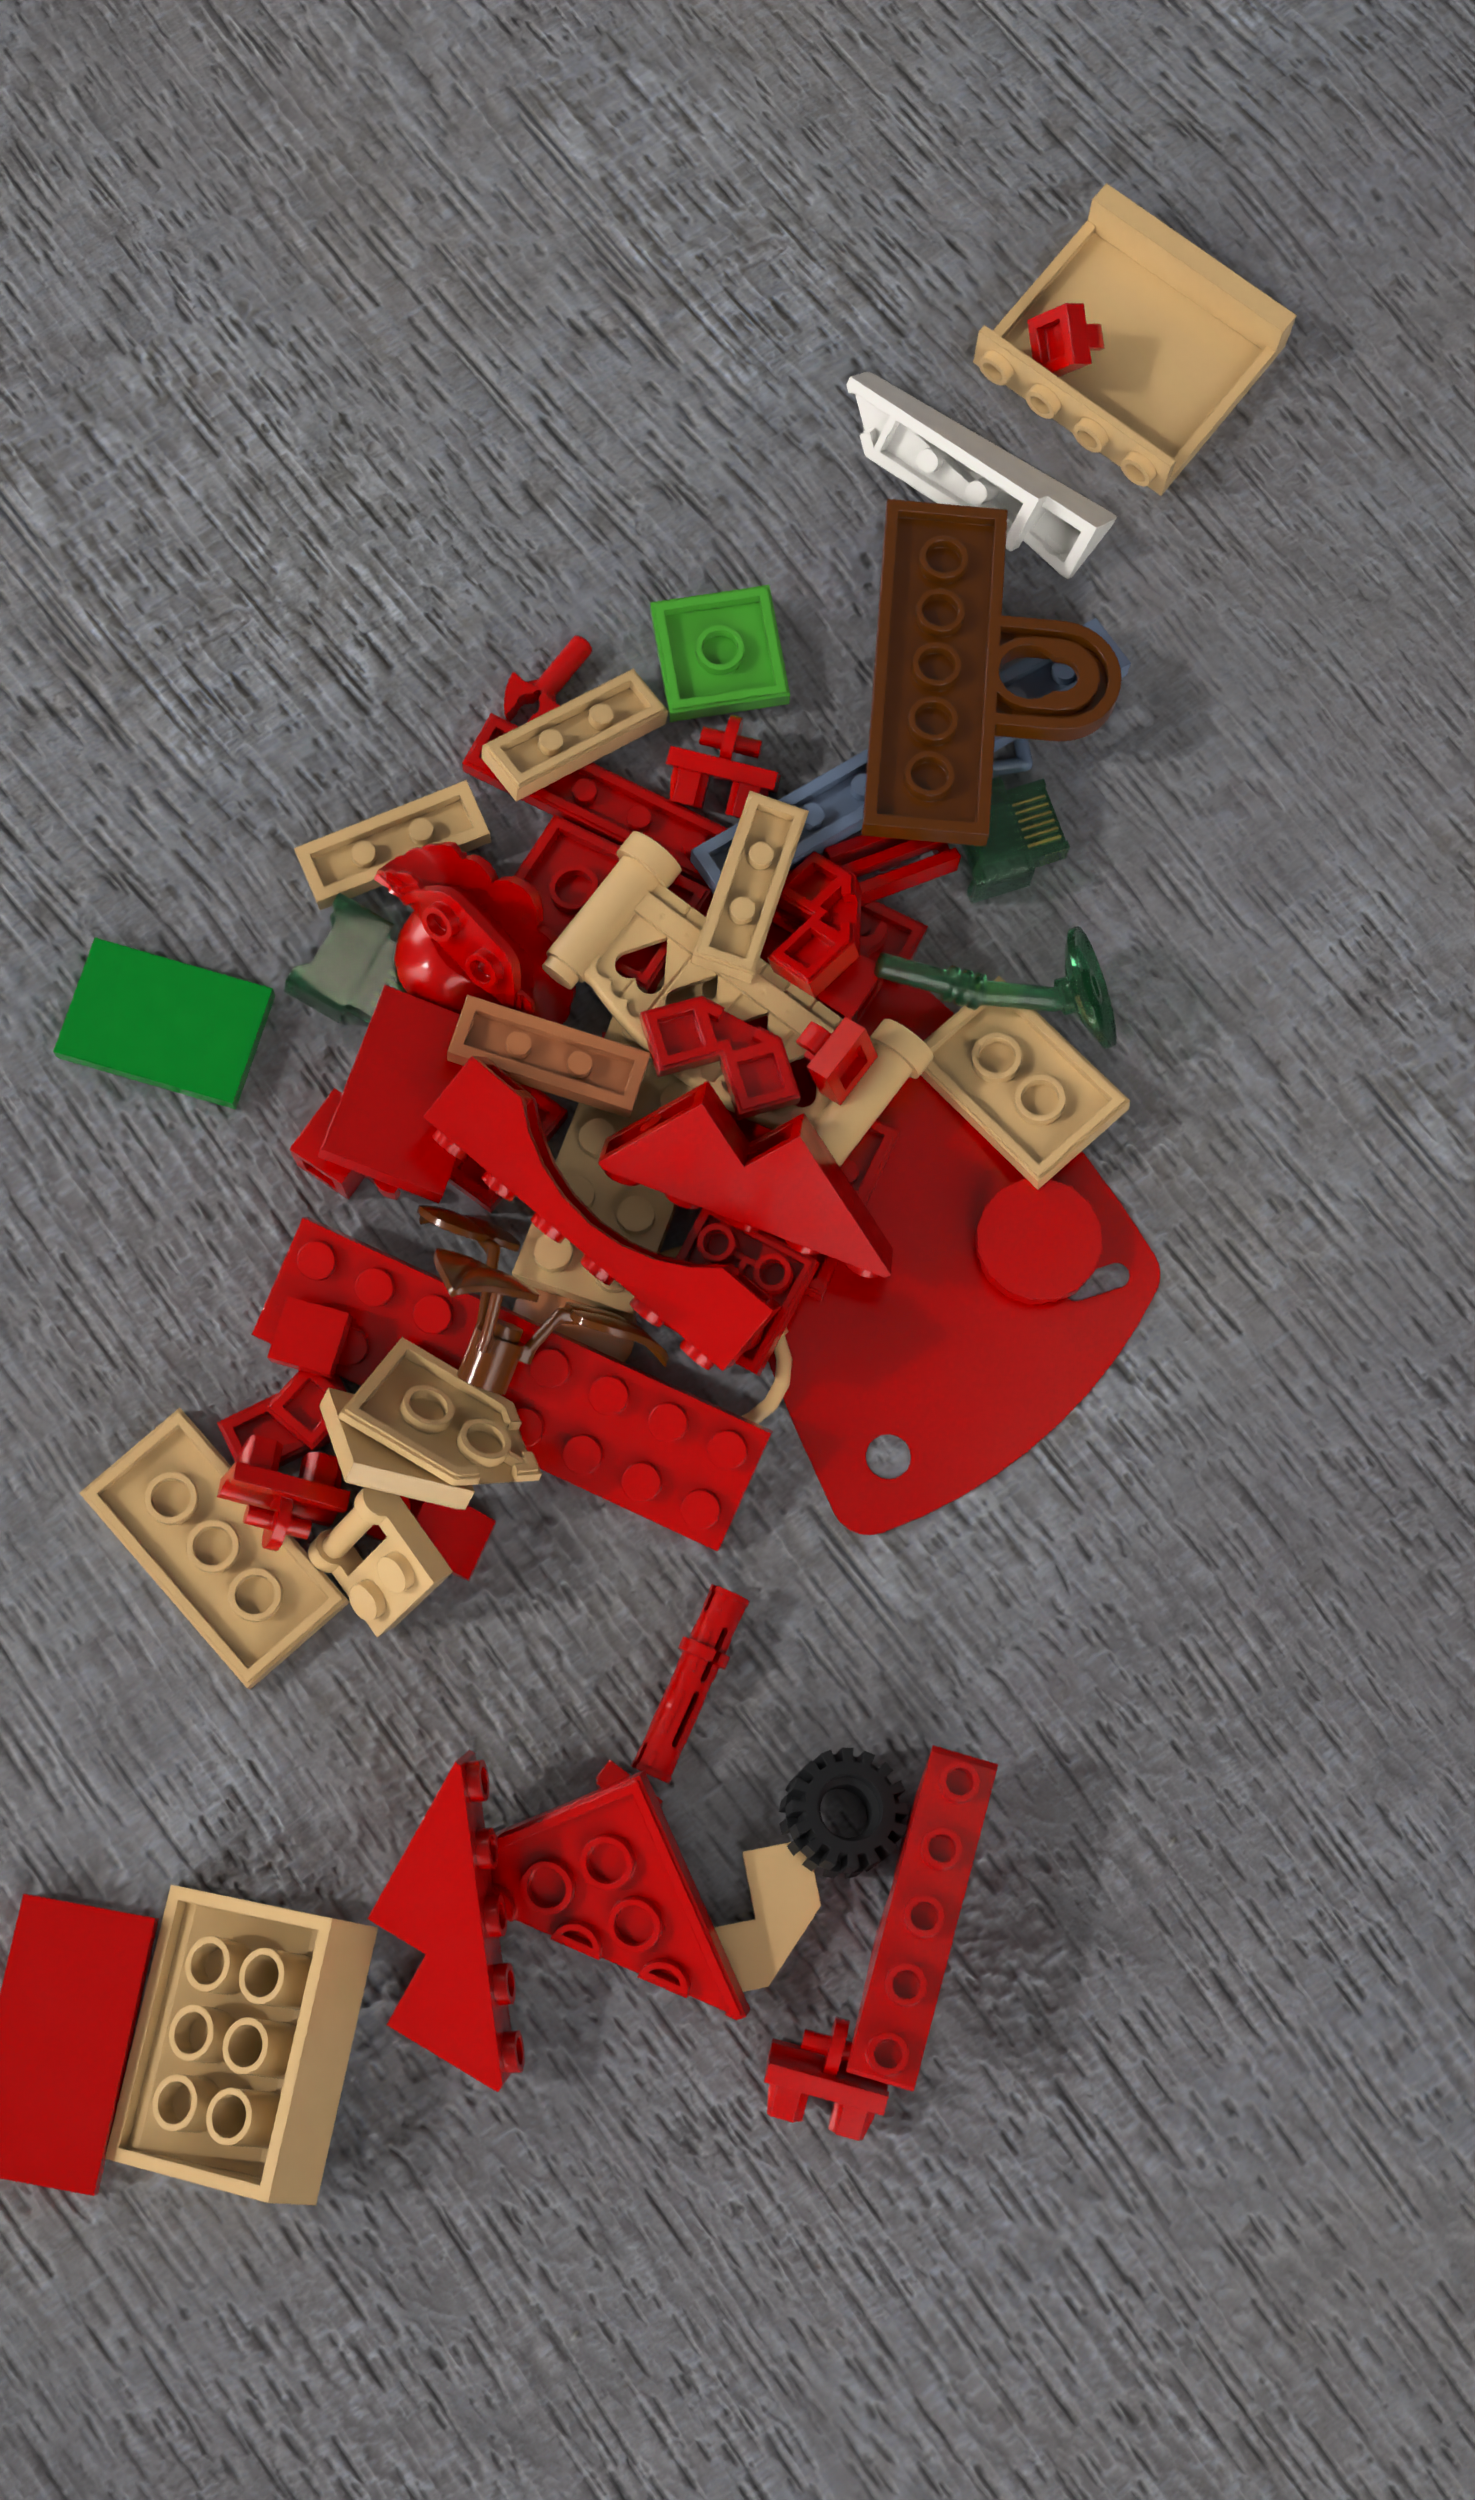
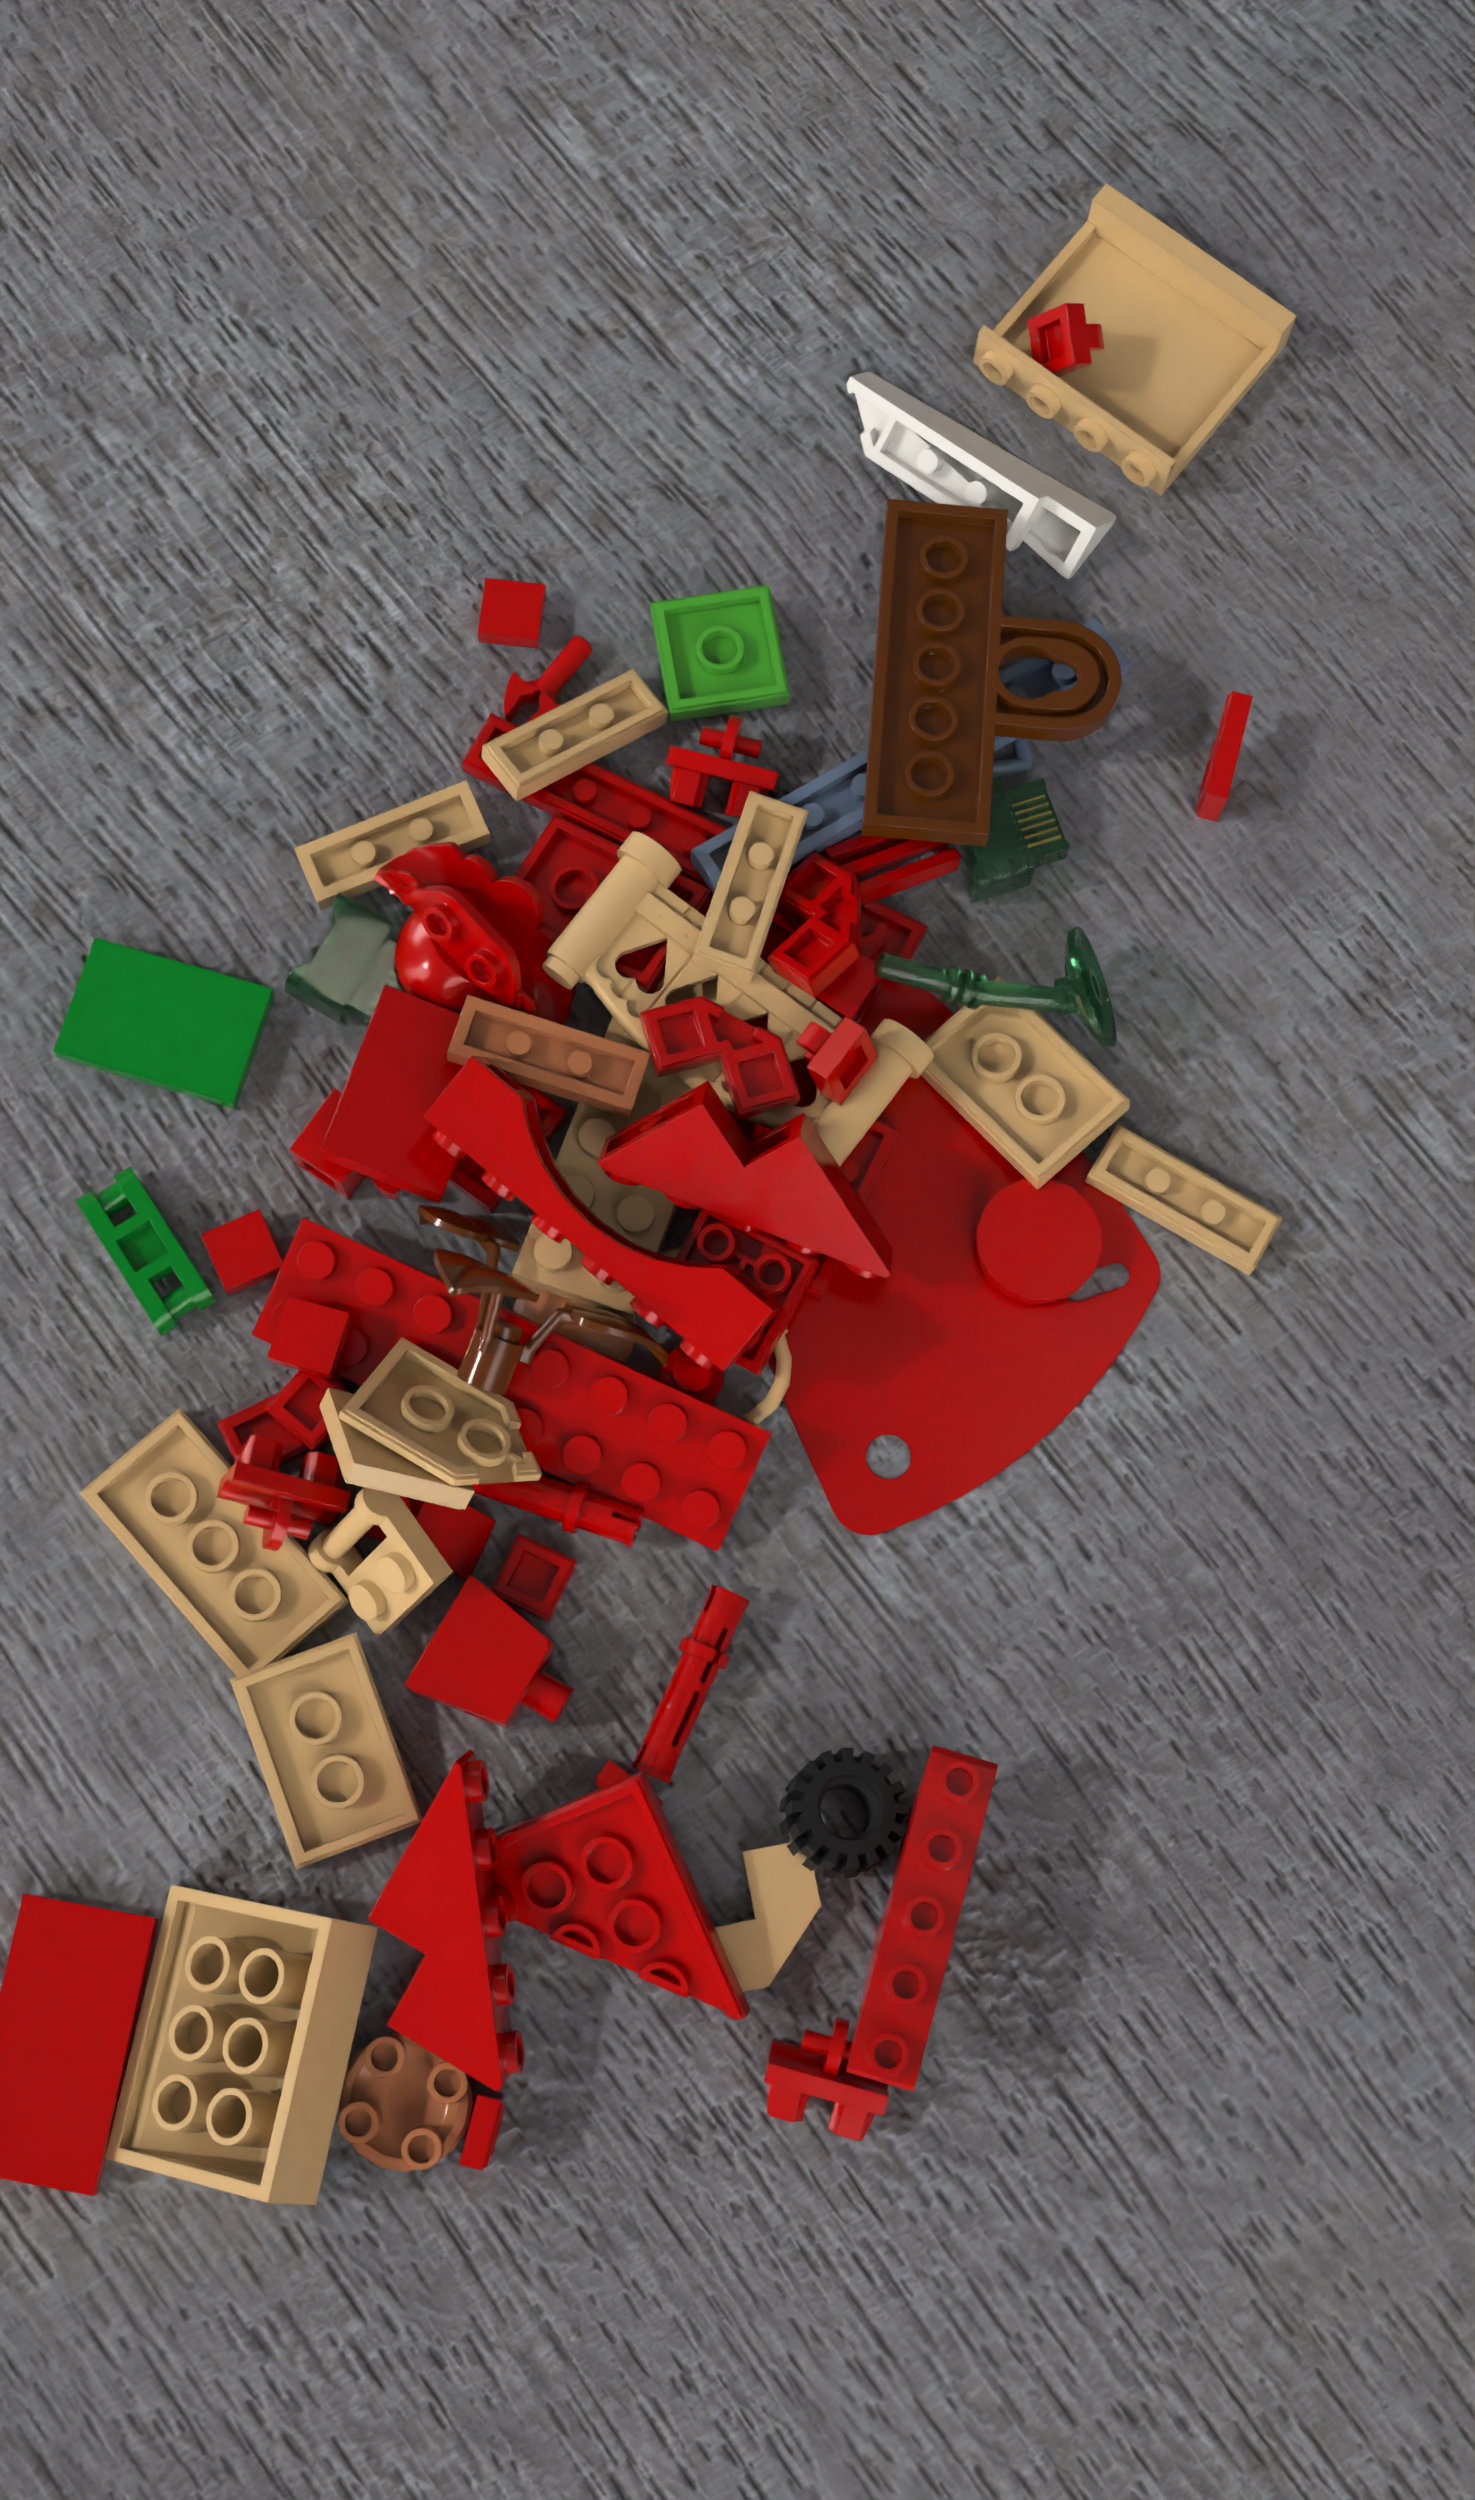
(145, 1250): none -> green plate
(243, 1252): none -> red tile
(326, 1750): none -> tan tile
(403, 2104): none -> nougat dish
(483, 2131): none -> red tile
(488, 1662): none -> red torso
(512, 613): none -> red tile
(534, 1577): none -> red tile
(570, 1505): none -> red pin
(691, 1377): none -> red plate
(1183, 1199): none -> tan tile
(1223, 757): none -> red tile

